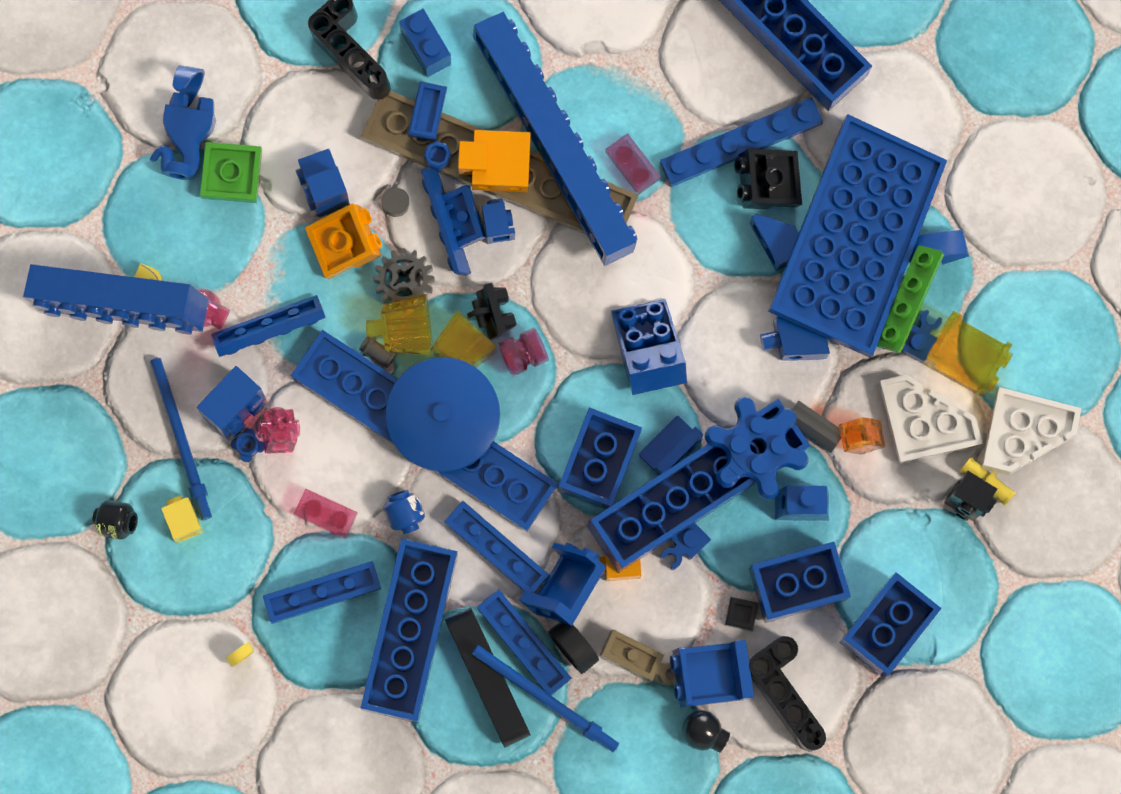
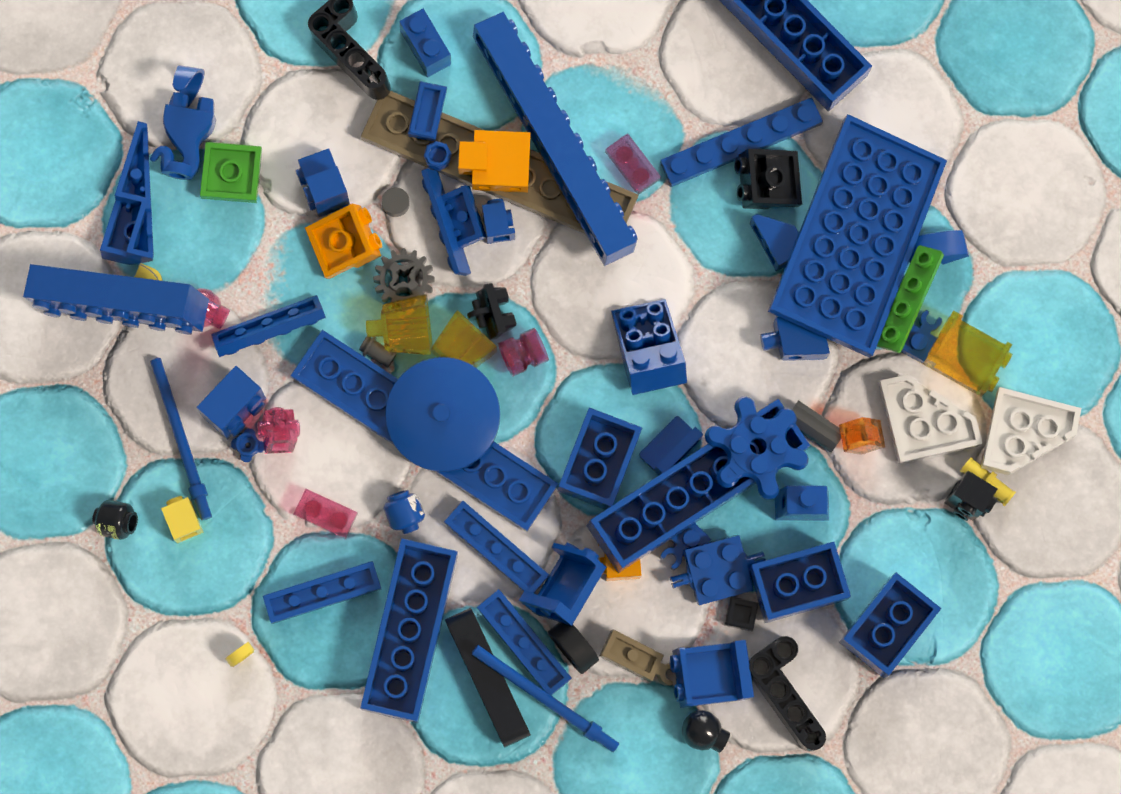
(130, 224): none -> blue wedge
(717, 570): none -> blue plate

